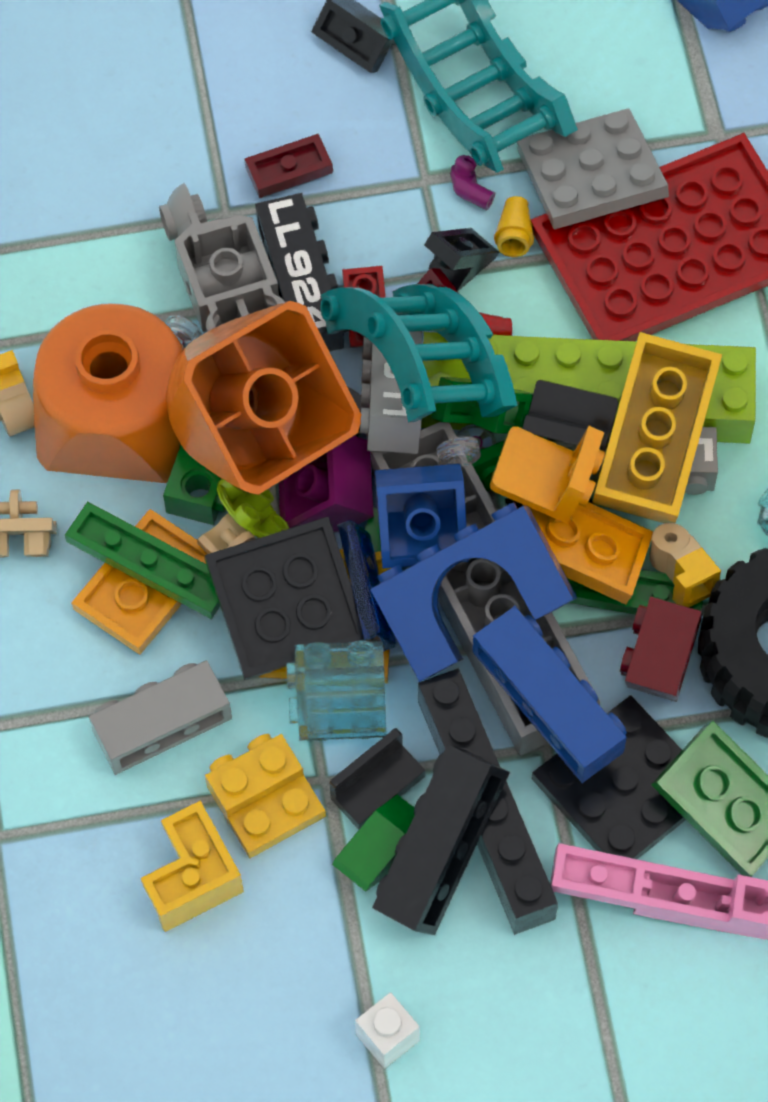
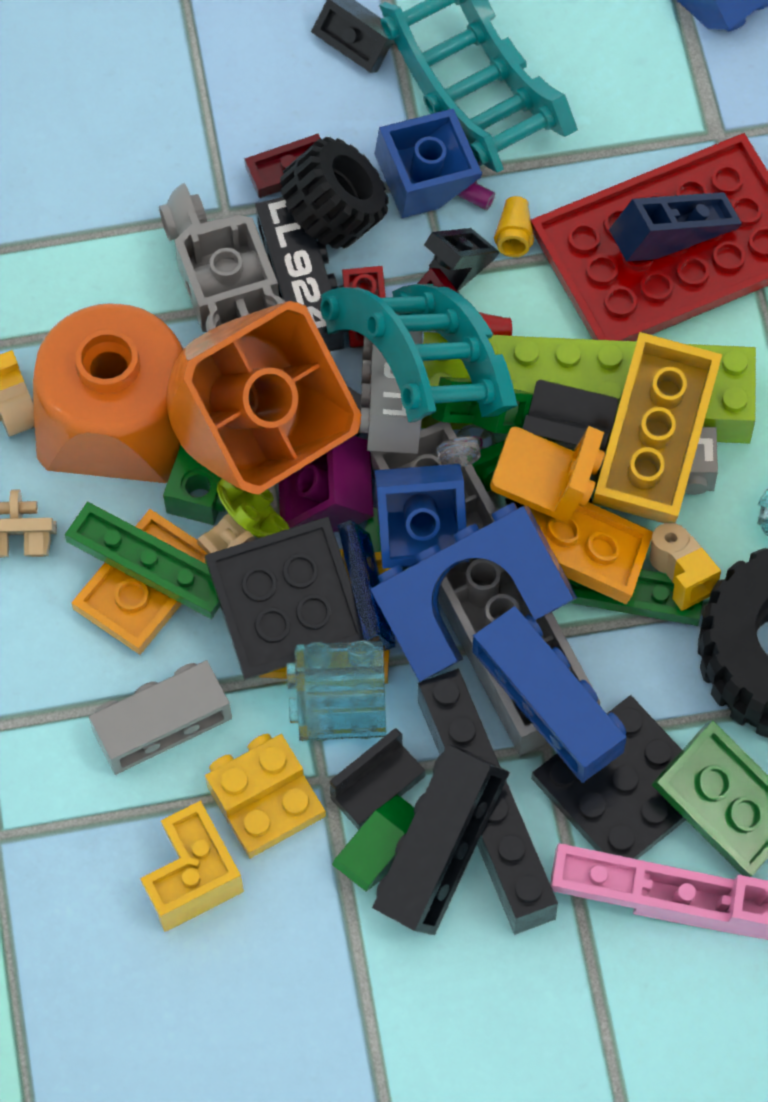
(183, 328): clear tile -> none
(334, 192): none -> black tyre
(387, 1030): white brick -> none
(426, 161): none -> blue slope
(593, 169): light grey plate -> none
(662, 648): dark red brick -> none
(669, 224): none -> dark blue slope

